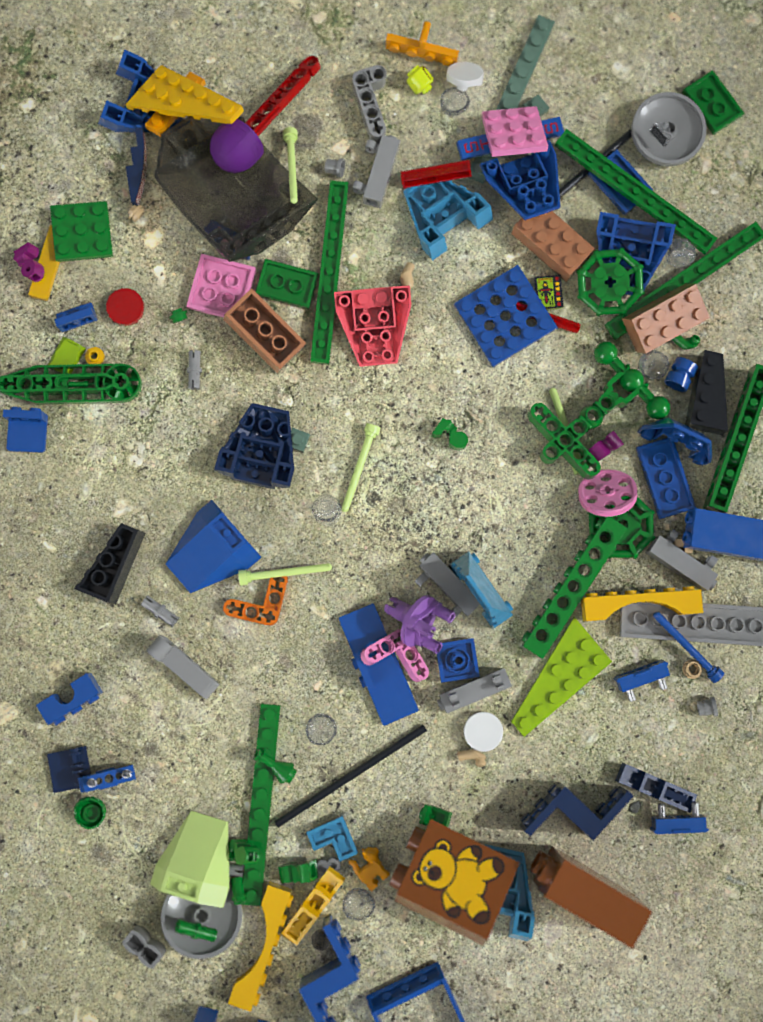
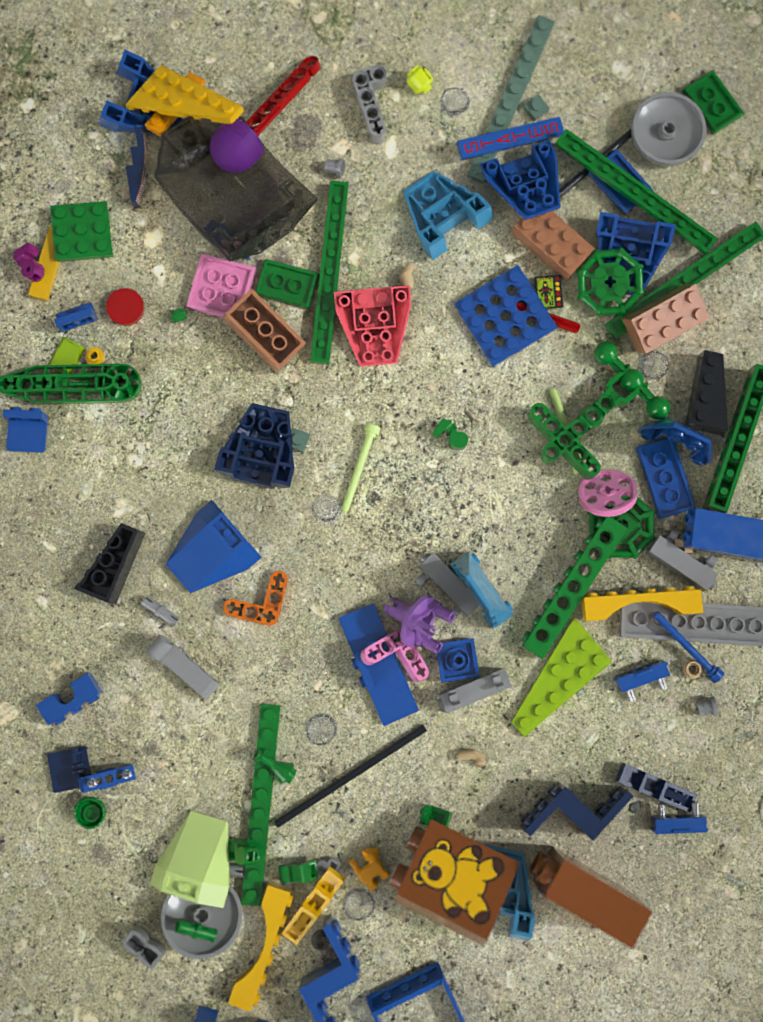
(136, 213): tan plate -> none
(194, 370): light grey pin -> none
(238, 891): green pin -> none
(246, 576): yellowish green piece -> none
(290, 137): yellowish green piece -> none
(335, 833): dark azure plate -> none
(381, 171): light grey brick -> none
(421, 48): light orange plate -> none
(436, 174): red piece -> none
(465, 75): white tile -> none
(483, 731): white tile -> none
(514, 131): bright pink plate -> none
(605, 447): magenta leg -> none
(661, 132): clear slope -> none
(680, 253): clear hair -> none
(680, 377): blue wheel -> none
(687, 343): green arm -> none

